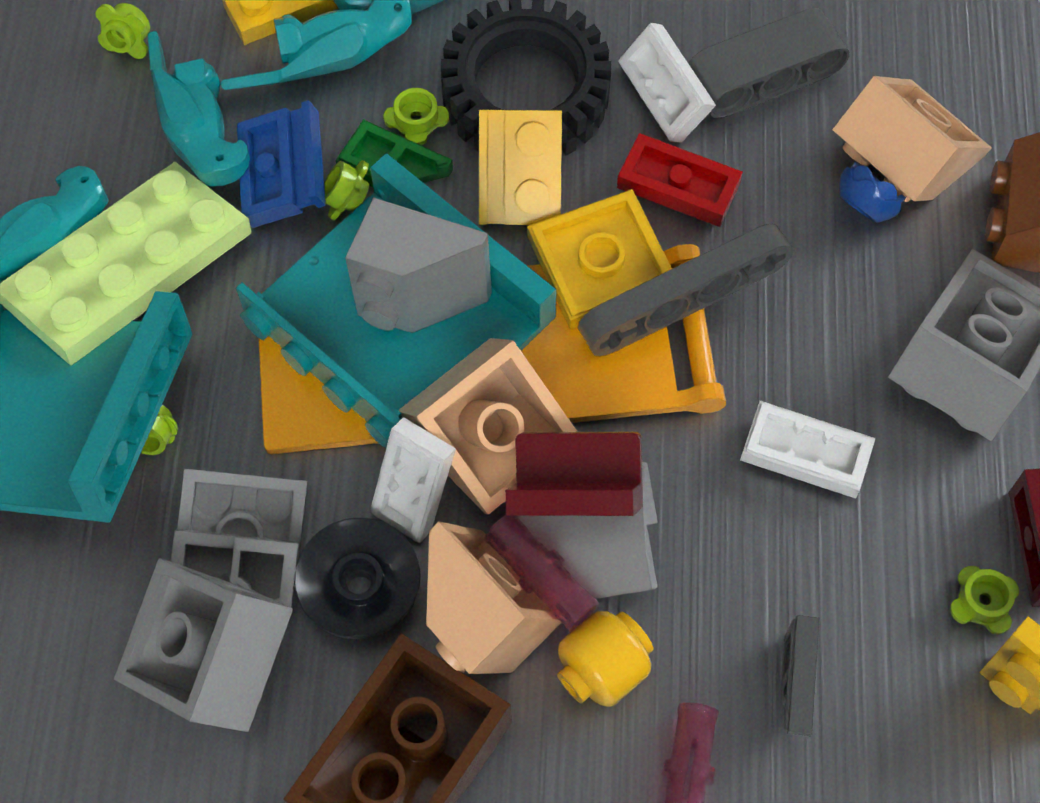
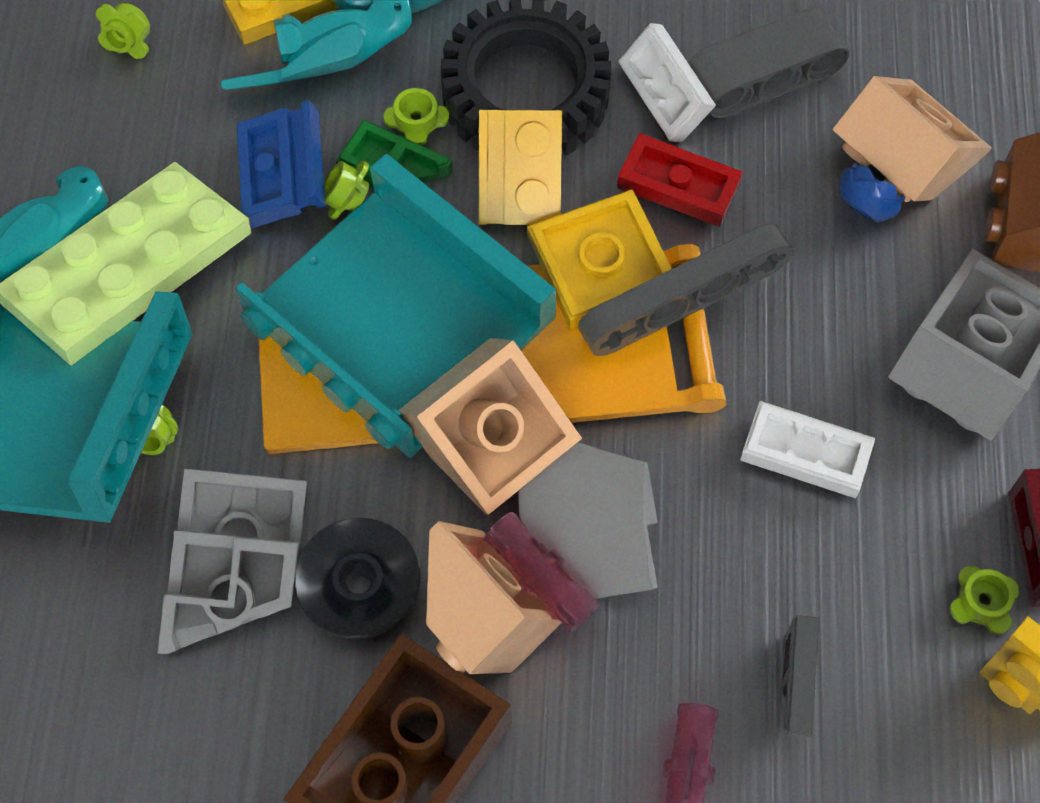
(194, 118): teal animal -> none
(203, 646): light grey slope -> none
(411, 479): white plate -> none
(416, 268): light grey slope -> none
(577, 474): dark red panel -> none
(604, 658): yellow head -> none

